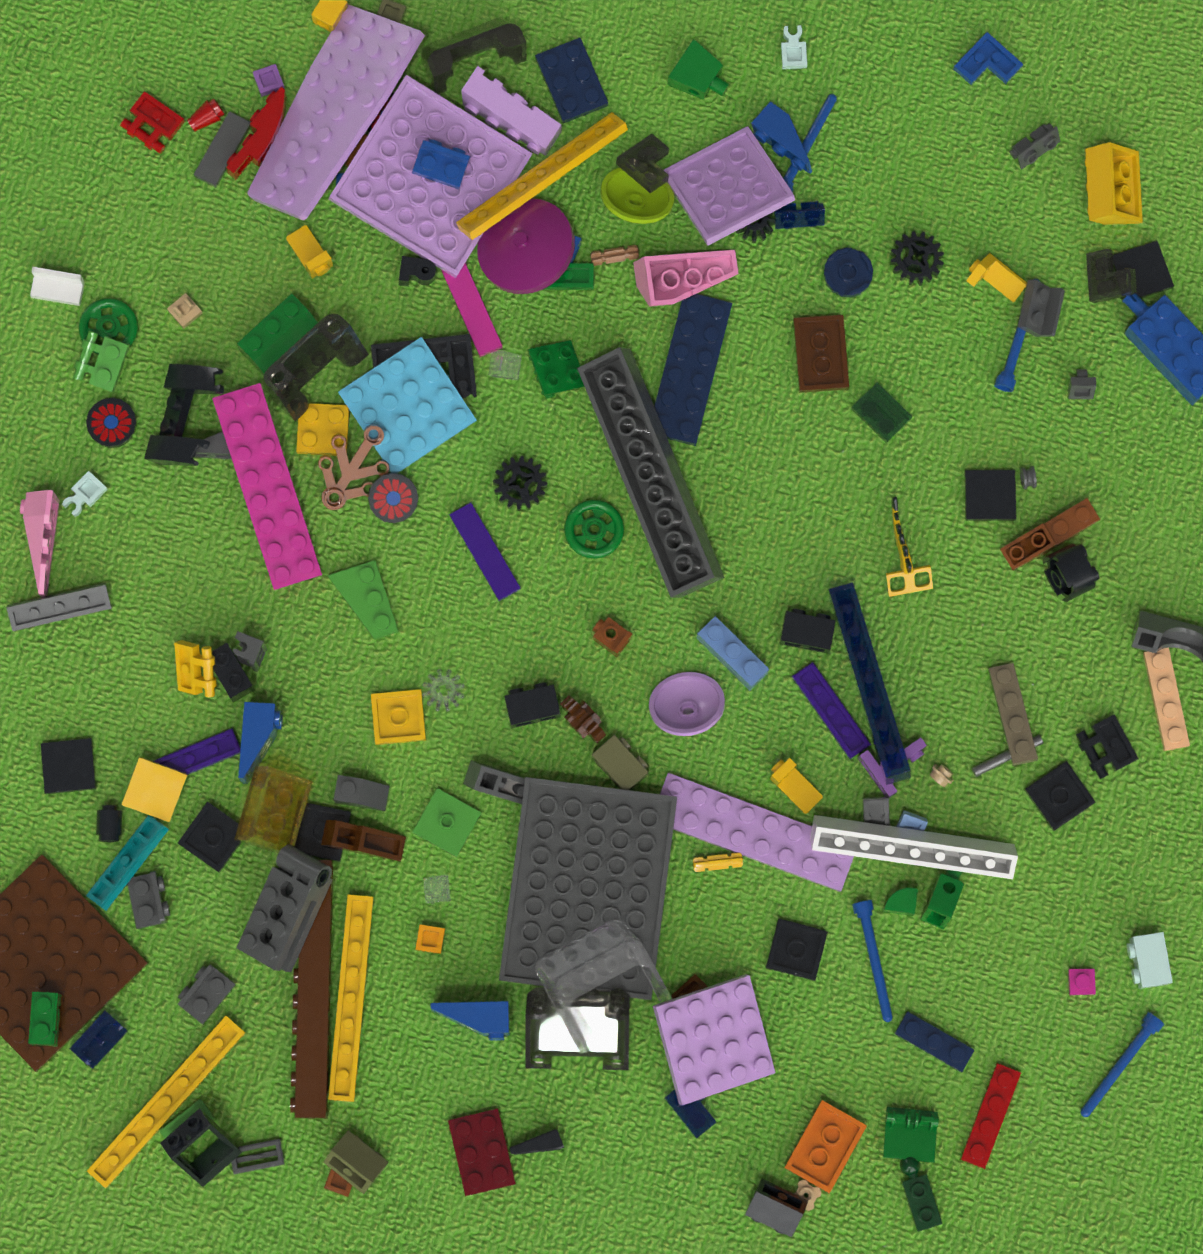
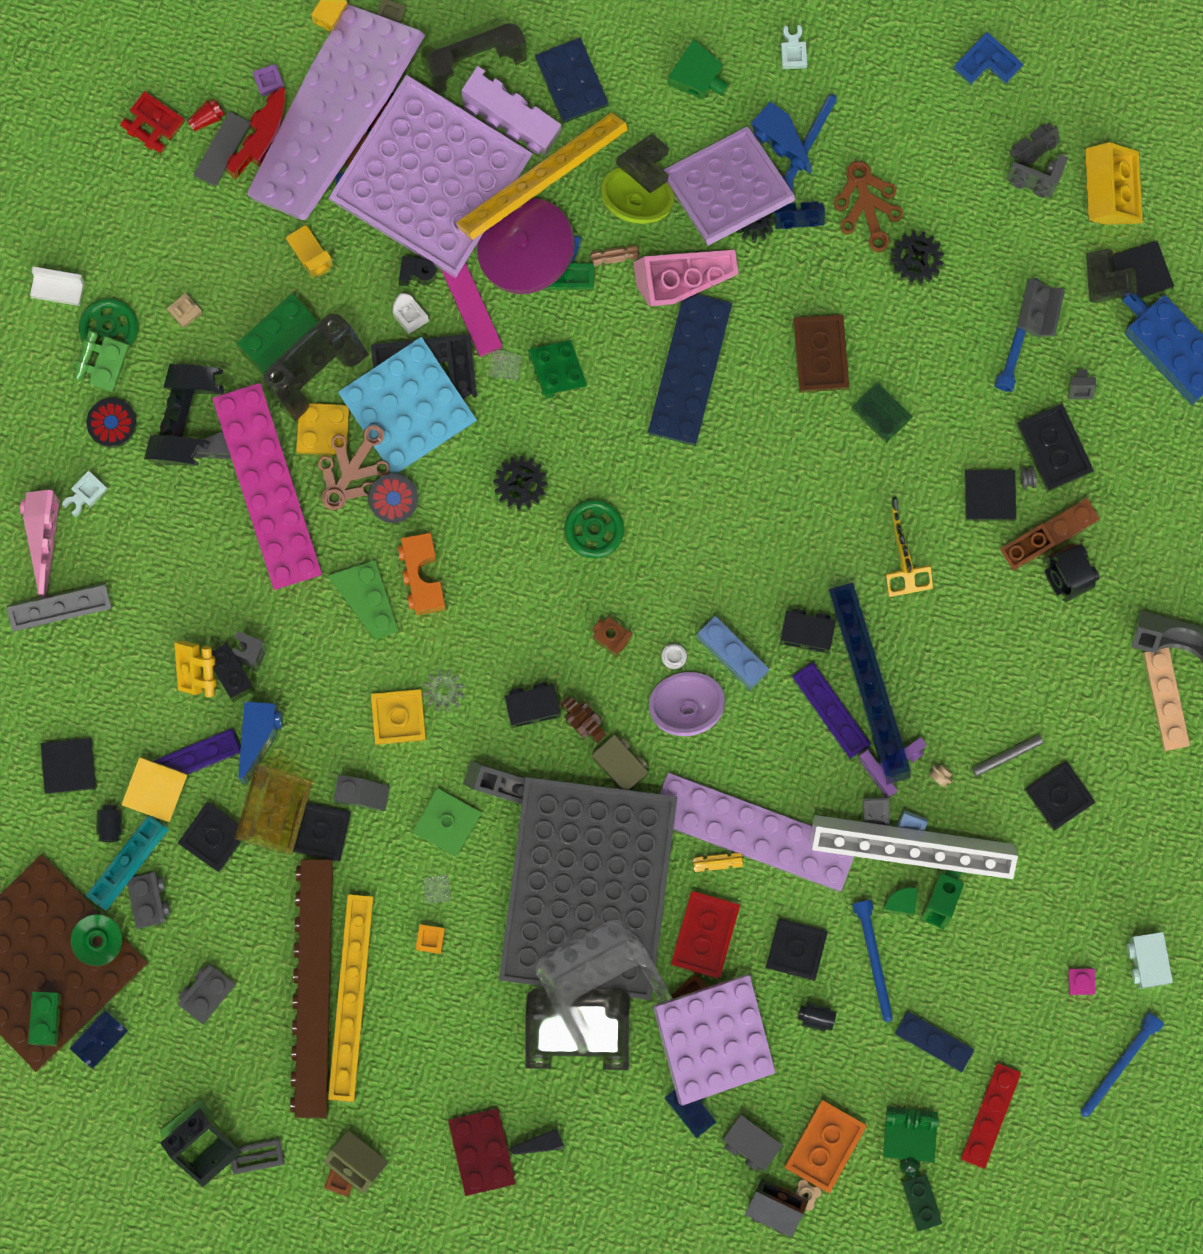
(83, 937): none -> green dish
(166, 1102): yellow plate -> none
(286, 909): dark grey hinge -> none
(363, 840): reddish brown slope -> none
(408, 313): none -> white plate
(425, 596): none -> orange arch
(441, 163): blue bracket -> none
(484, 552): dark purple tile -> none
(485, 1018): blue slope -> none
(650, 472): dark grey brick -> none
(674, 656): none -> white plate
(705, 935): none -> red plate
(751, 1143): none -> dark grey brick
(795, 785): yellow bracket -> none
(817, 1016): none -> black brick
(848, 272): dark blue tile -> none
(868, 203): none -> dark orange plant
(998, 276): yellow bracket -> none
(1012, 714): dark tan plate -> none
(1041, 184): none -> dark grey bracket
(1054, 447): none -> black plate
(1114, 744): black plate -> none

